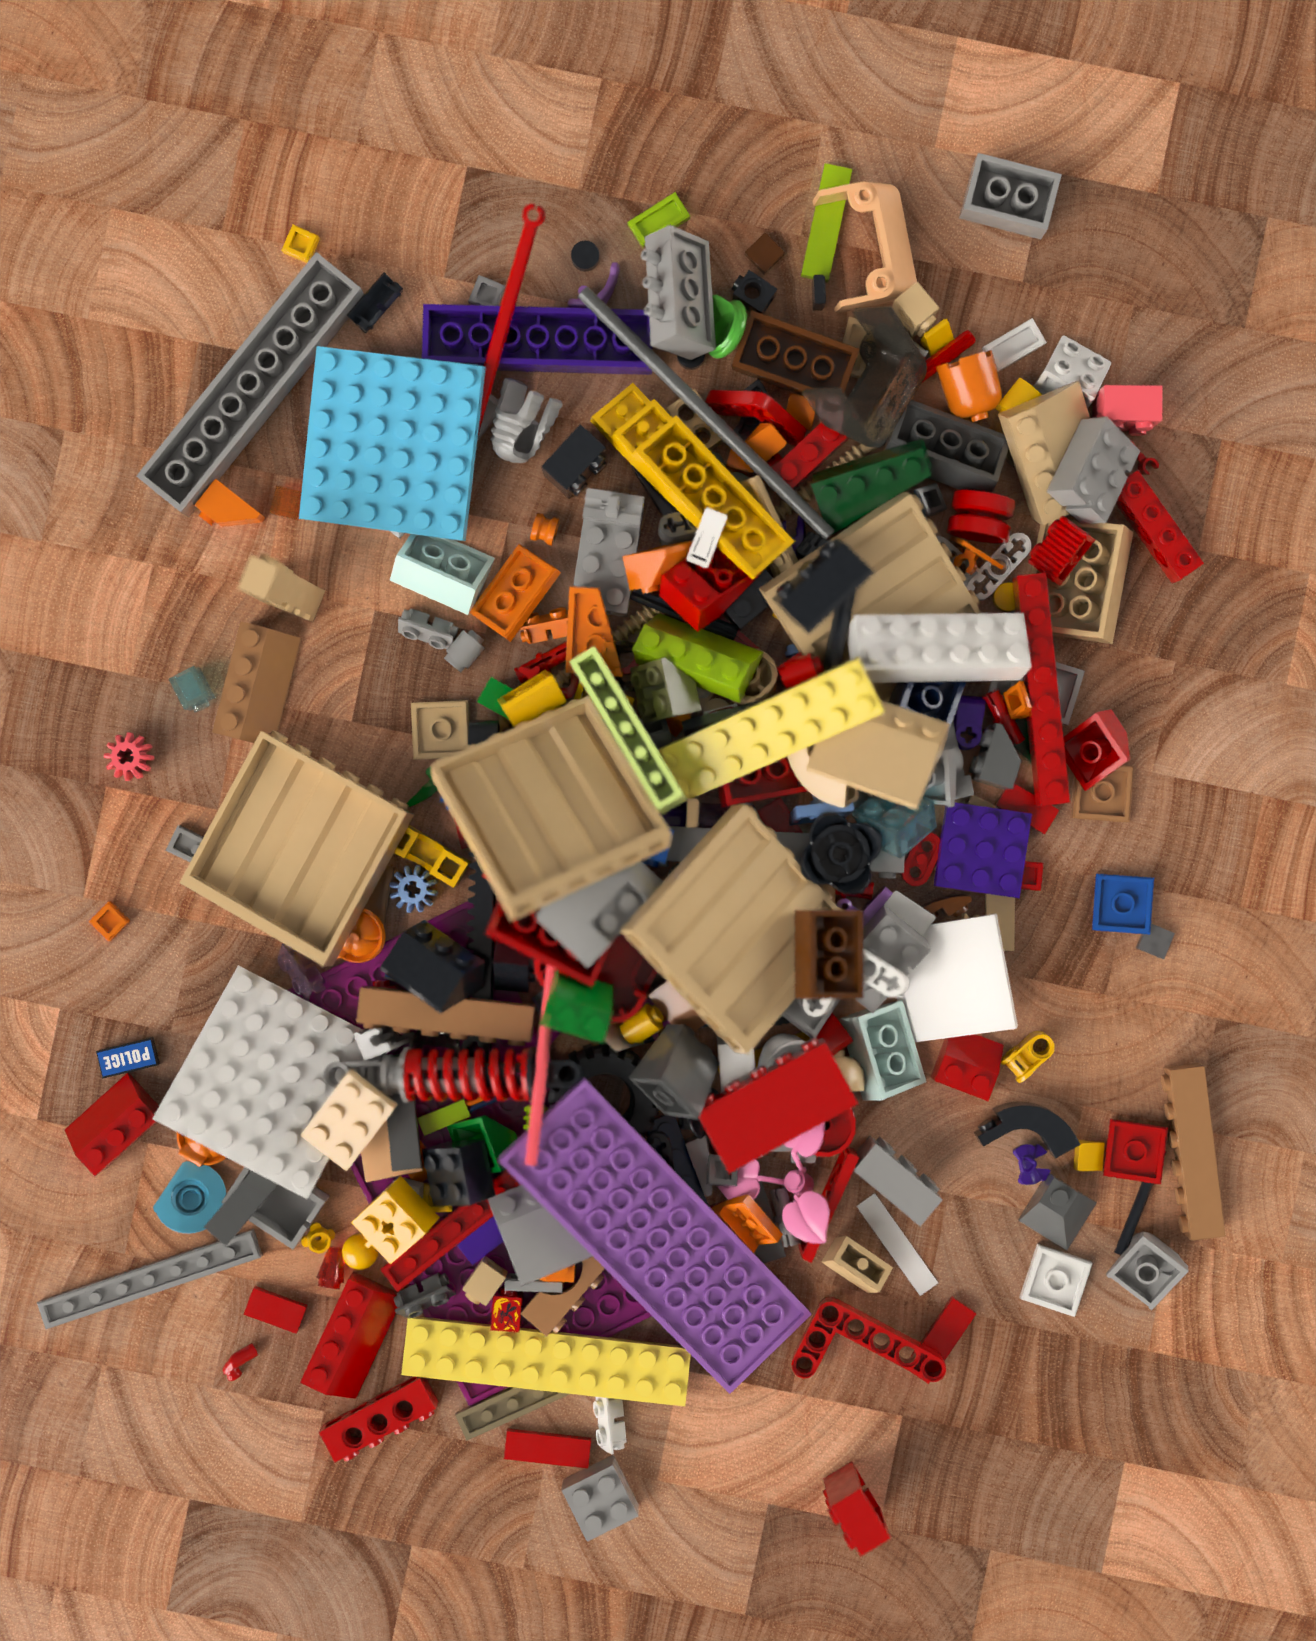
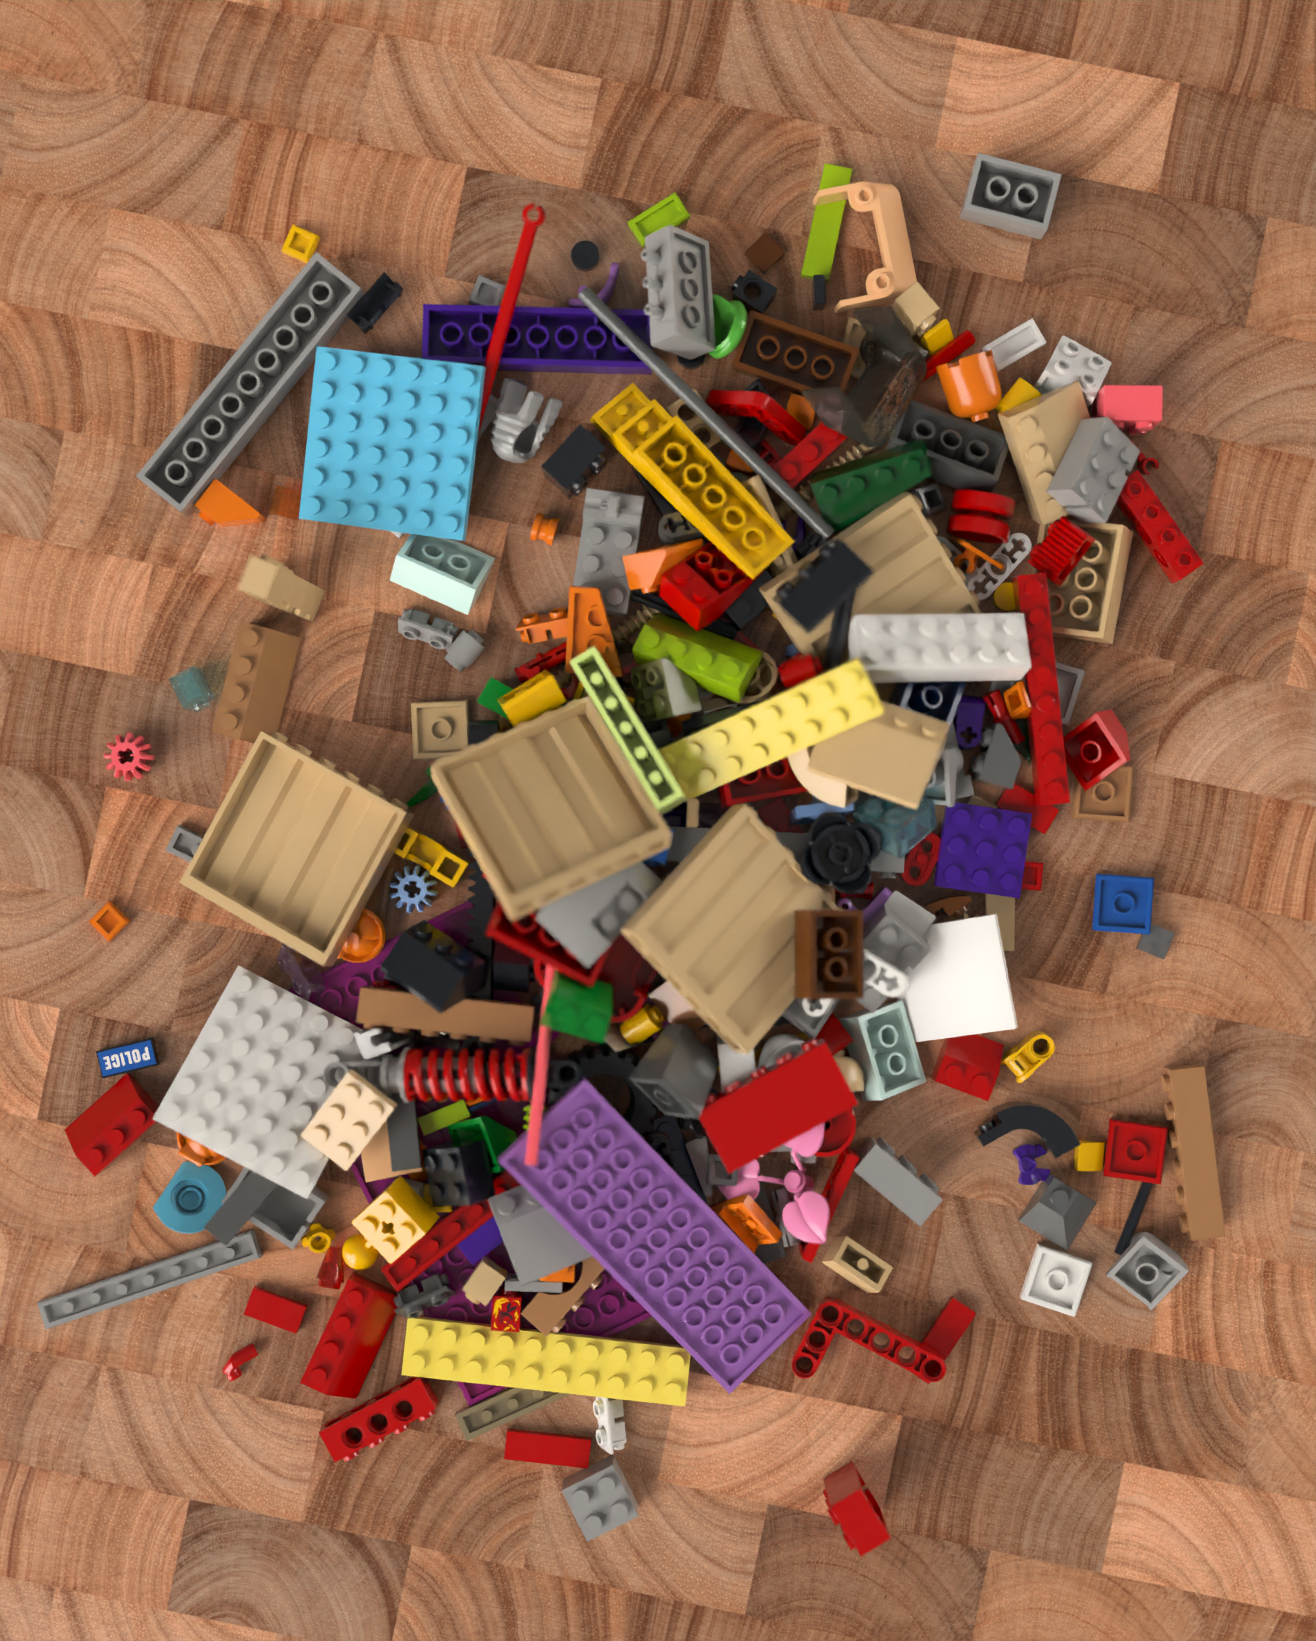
(515, 592): orange tile -> none
(706, 537): white sticker -> none
(766, 441): orange slope -> none
(897, 1244): white sticker -> none

